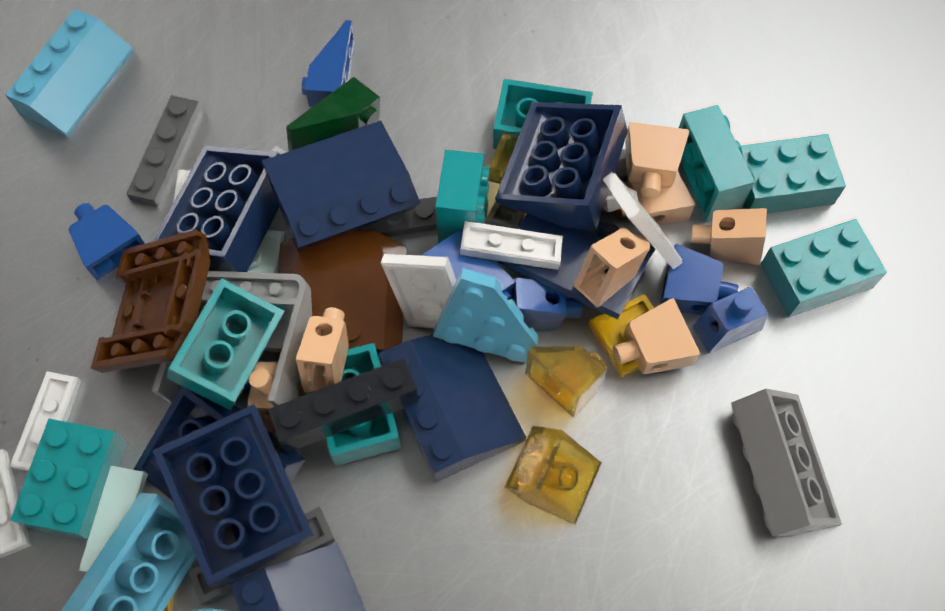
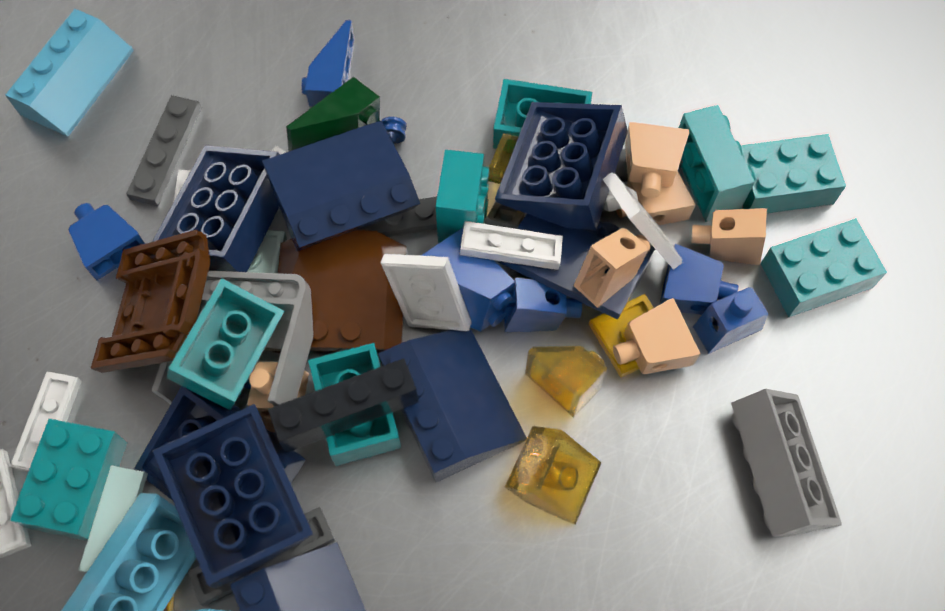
(323, 351): light nougat torso -> none
(396, 128): none -> blue bush
(484, 318): medium azure plate -> none

